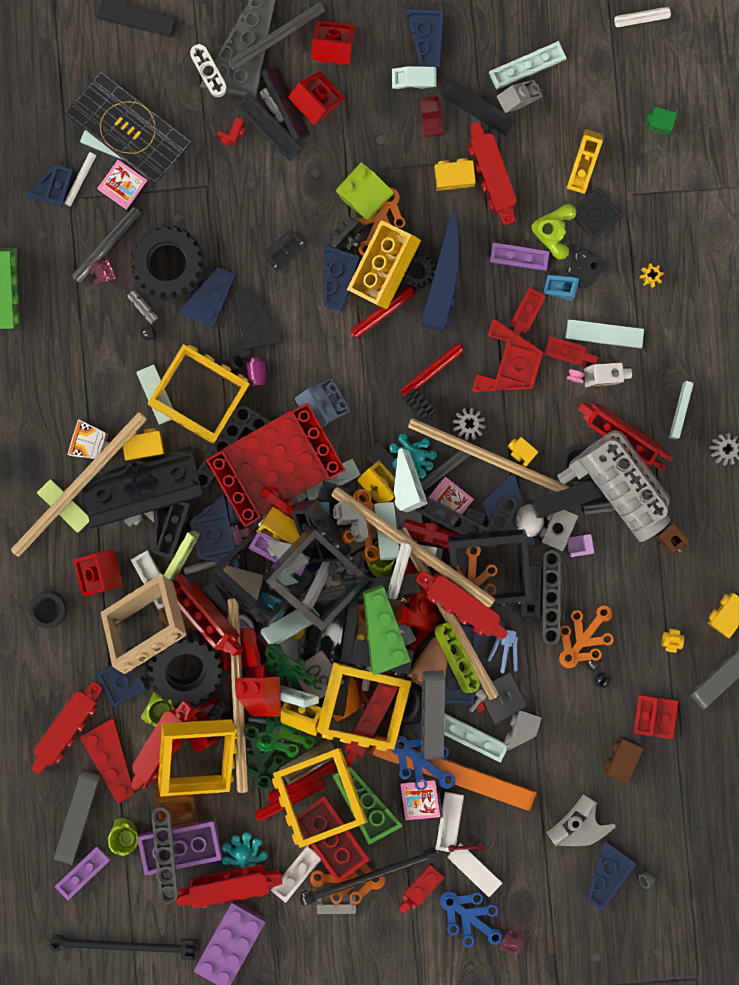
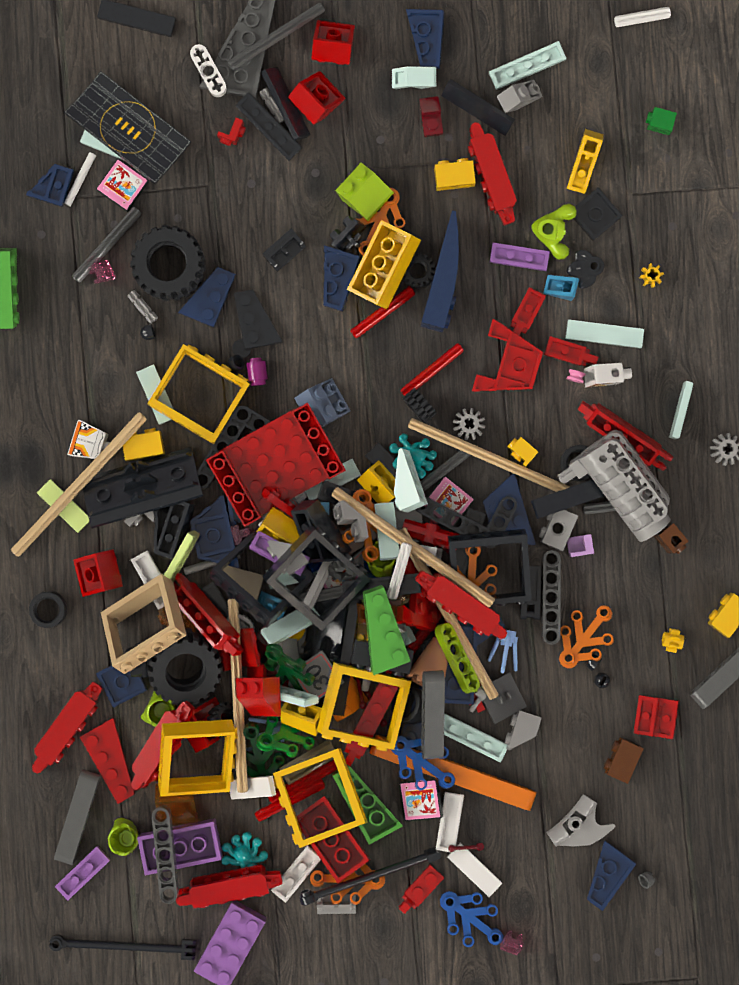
(257, 787): none -> white tile
(527, 520): white hat -> none

